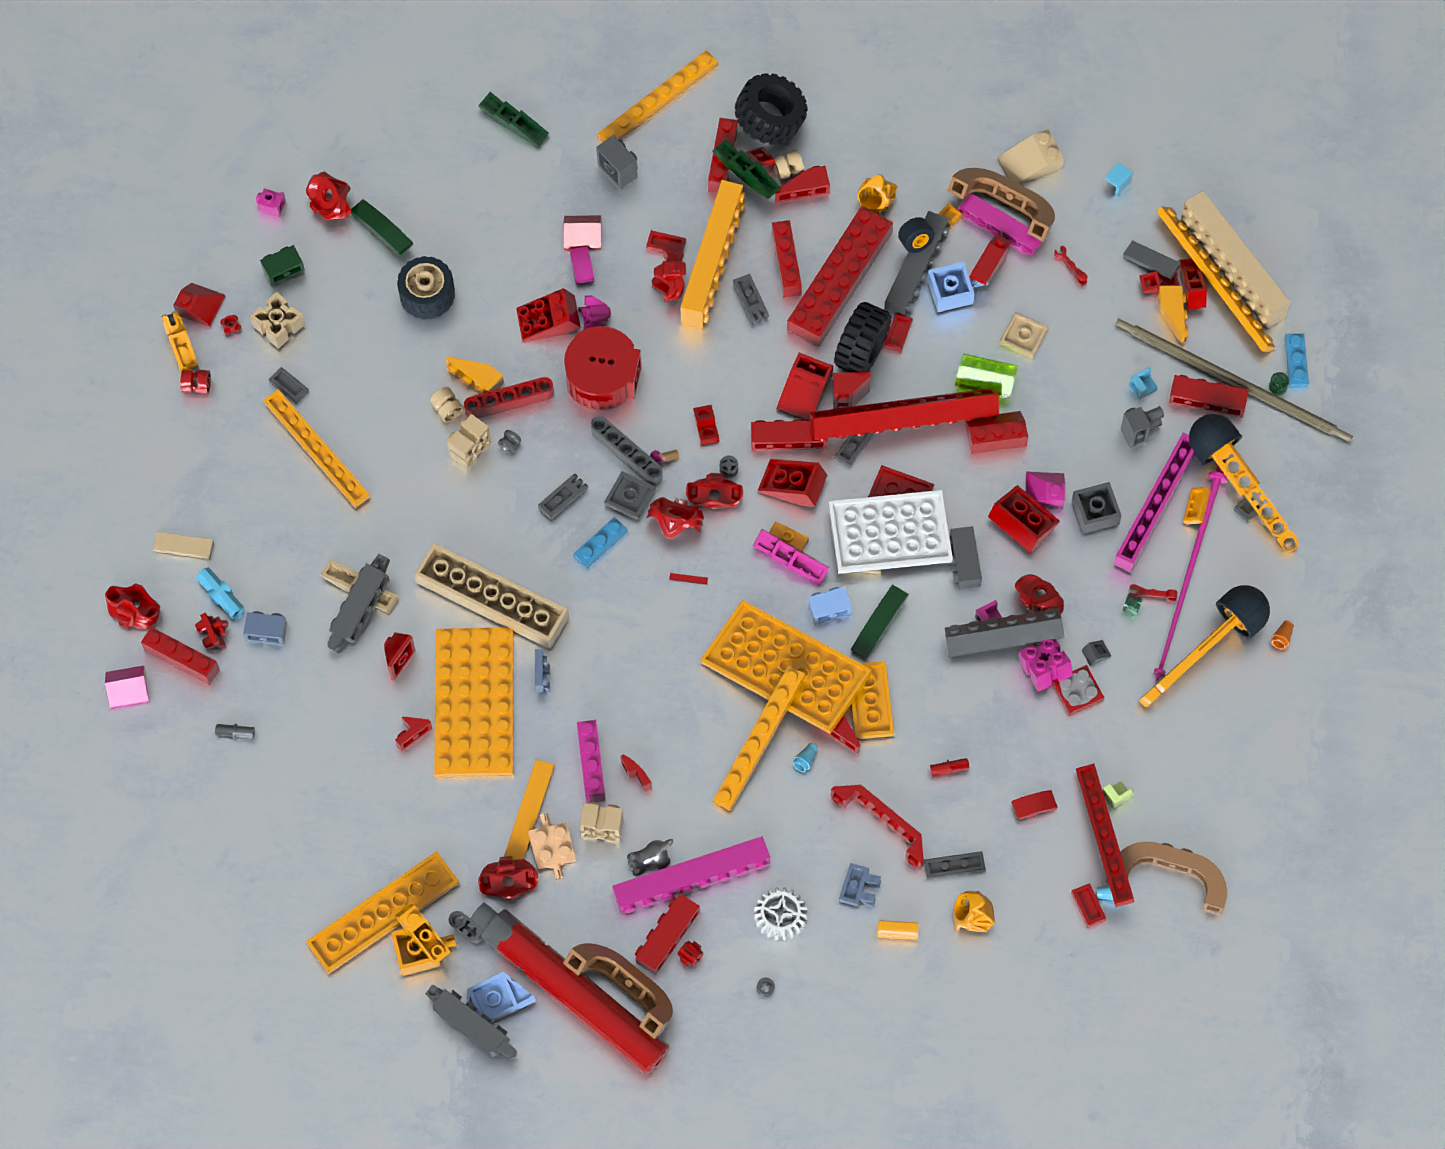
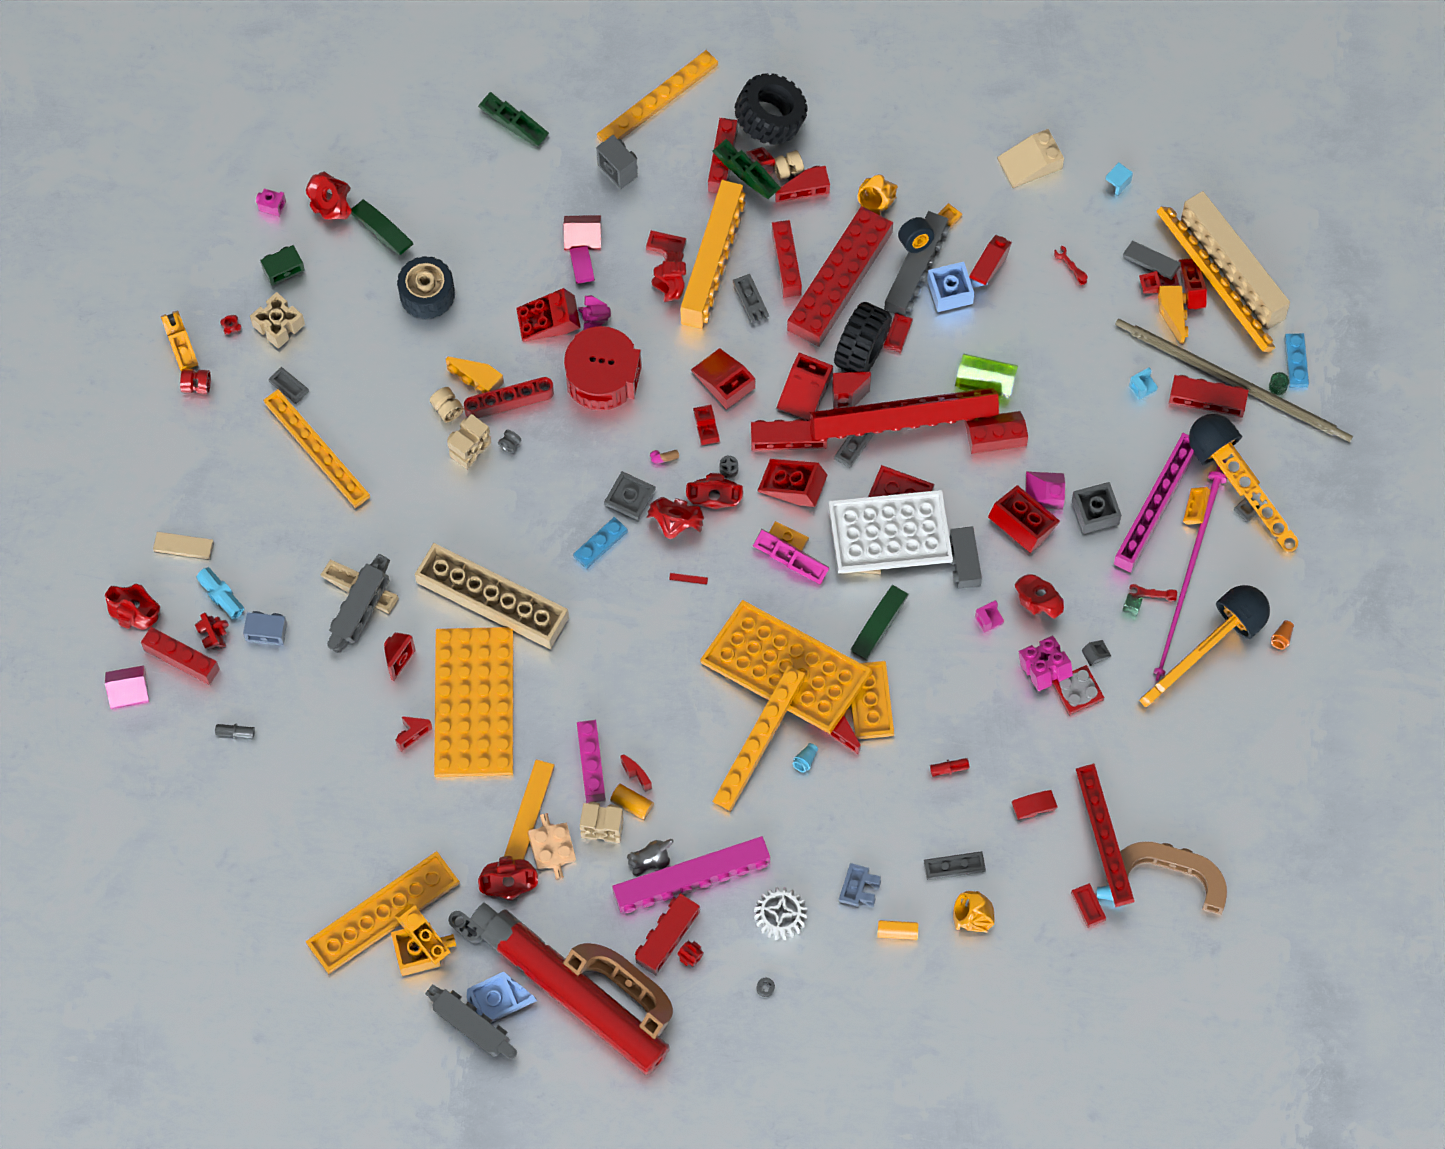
(198, 304): red slope -> none
(540, 666): sand blue plate -> none
(562, 496): dark grey hinge -> none
(622, 443): dark grey beam -> none
(631, 801): none -> light orange brick
(724, 377): none -> red slope
(829, 605): light blue brick -> none
(845, 794): red slope -> none
(999, 223): dark pink beam -> none
(1004, 632): dark grey brick -> none
(1010, 193): medium nougat arch -> none
(1023, 335): tan tile -> none
(1117, 794): yellowish green panel -> none
(1137, 424): dark grey brick -> none

